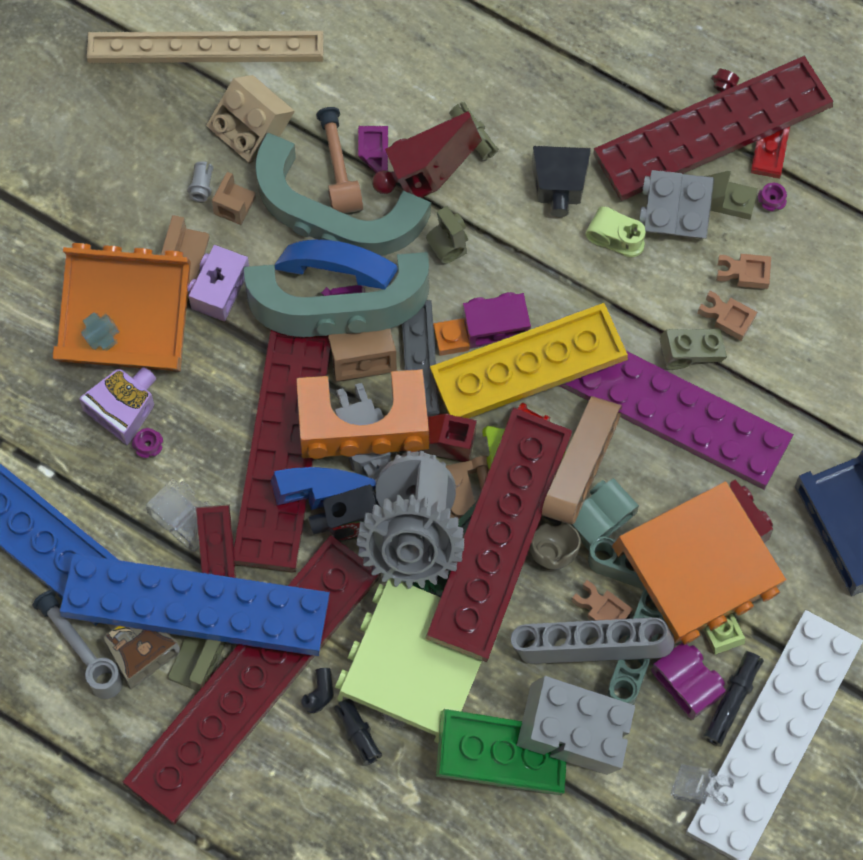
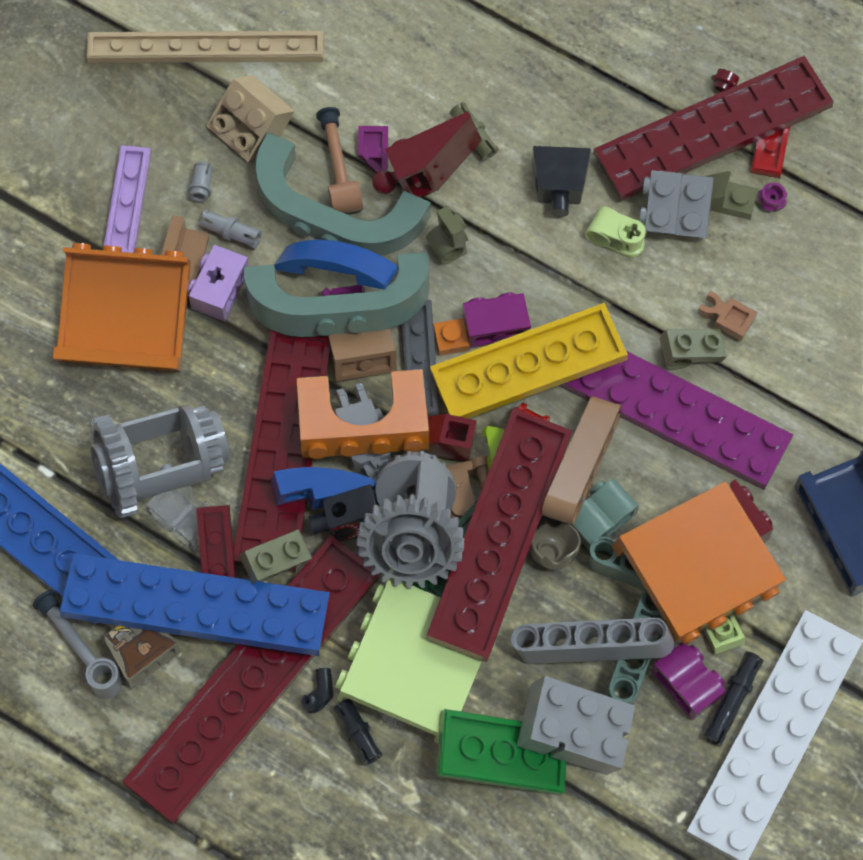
(100, 331): clear light blue gear -> none
(117, 468): none -> light grey piece
(120, 402): lavender torso -> none
(128, 197): none -> lavender tile
(144, 436): magenta plate -> none
(196, 662): olive panel -> none
(230, 228): none -> light grey pin
(232, 200): medium nougat panel -> none
(275, 557): none -> olive plate
(602, 607): nougat plate -> none
(698, 783): clear plate -> none
(749, 270): nougat plate -> none

